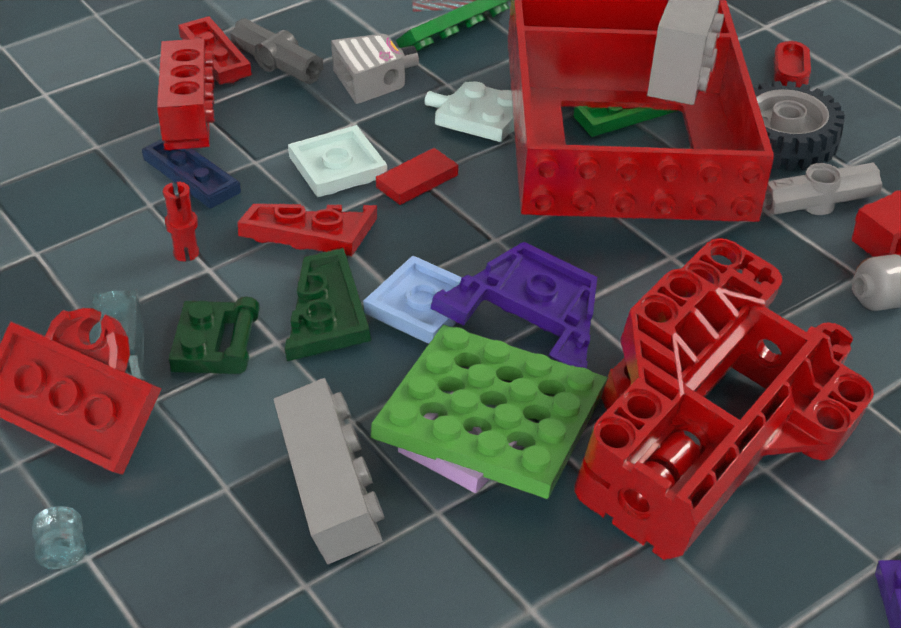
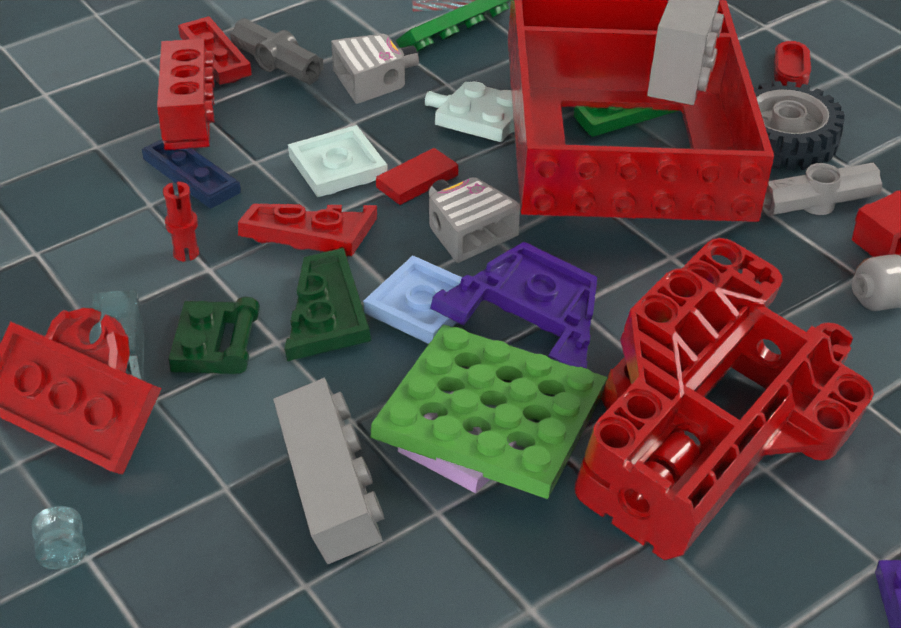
(471, 217): none -> light grey torso

